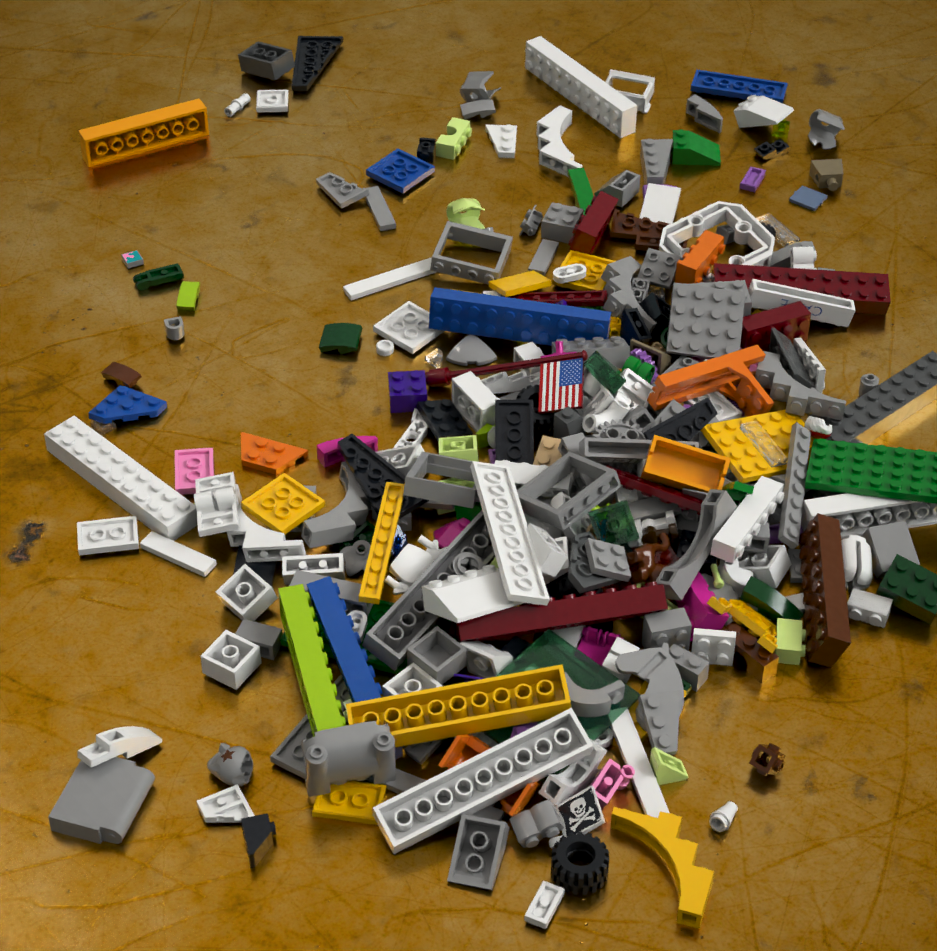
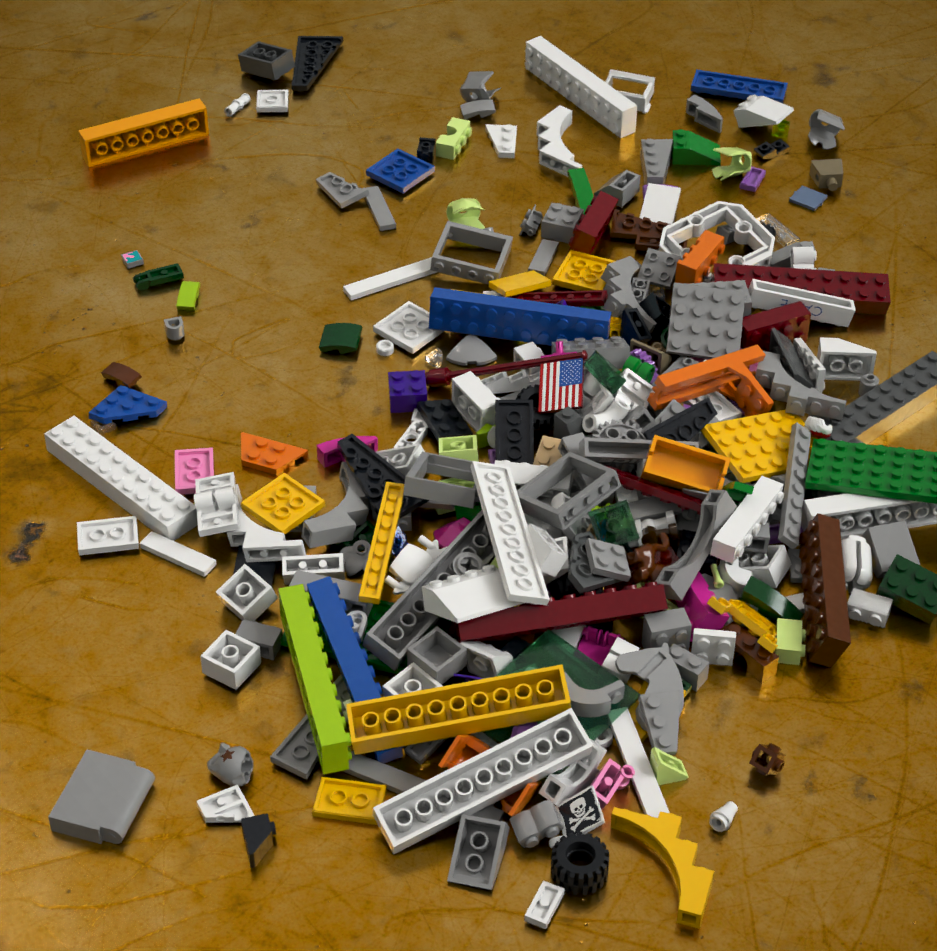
(118, 741): white slope -> none
(348, 755): light grey piece -> none
(569, 273): white plate -> none
(736, 166): none -> yellowish green piece
(764, 443): clear tile -> none
(845, 359): none -> white slope

